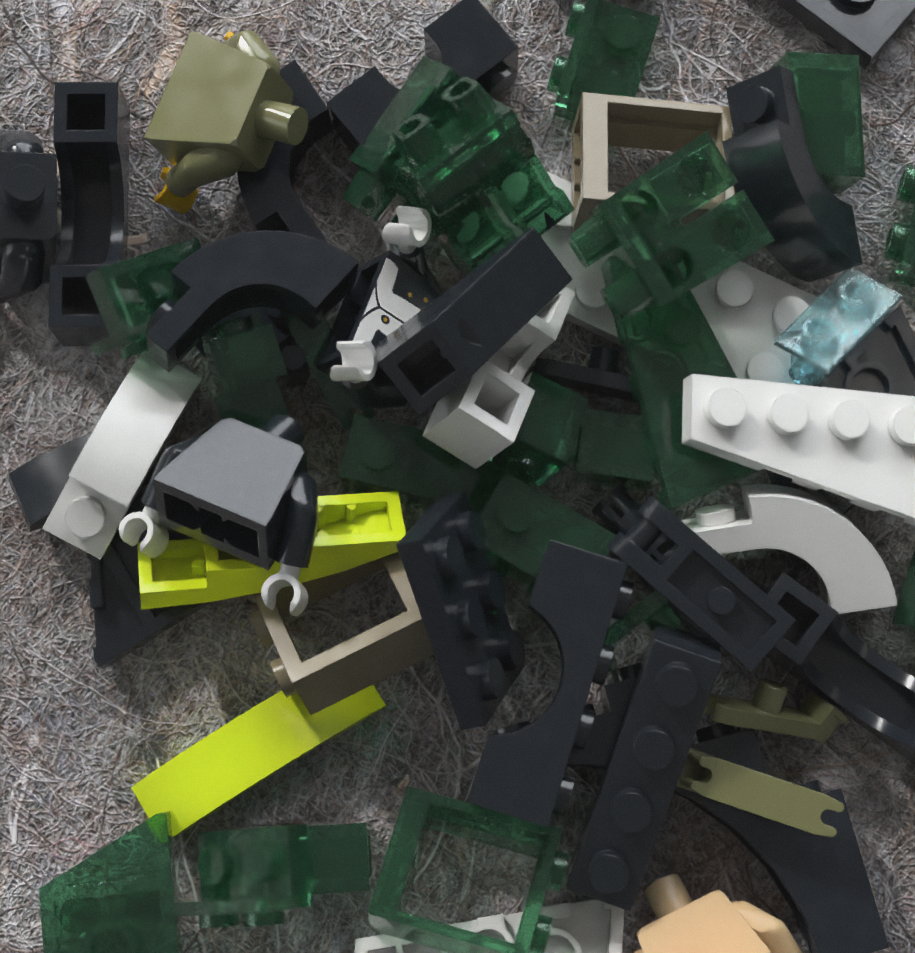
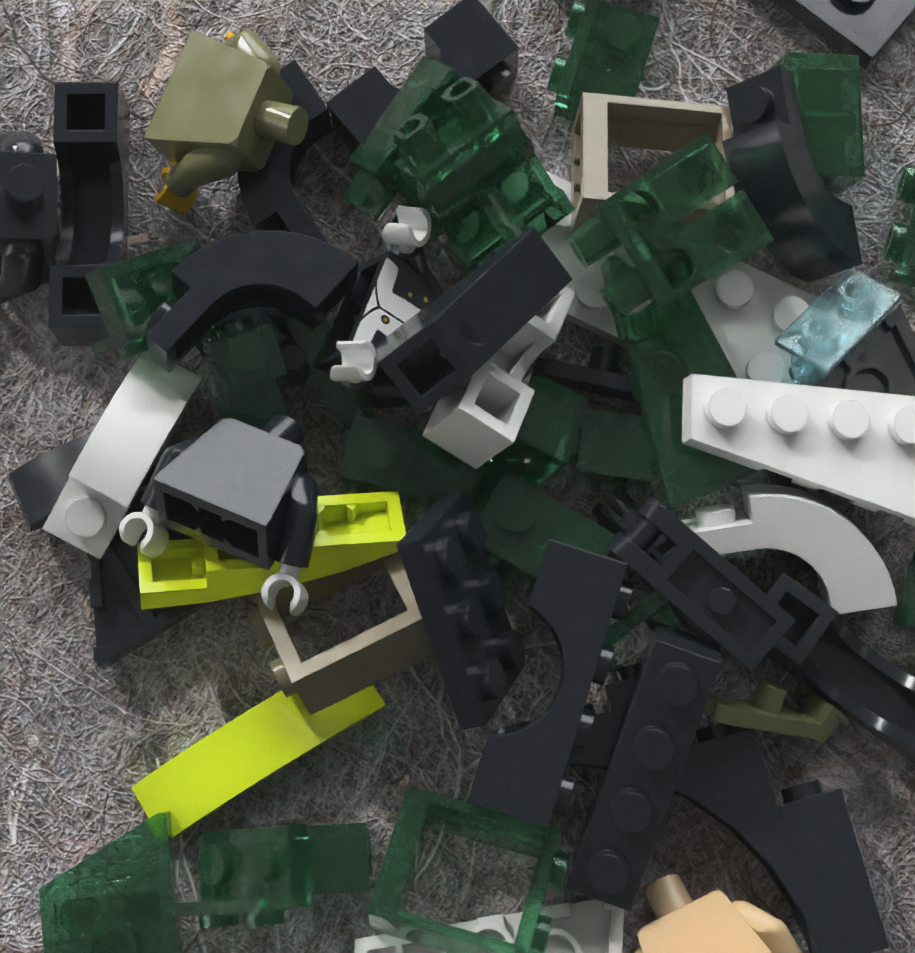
(757, 793): olive piece -> none

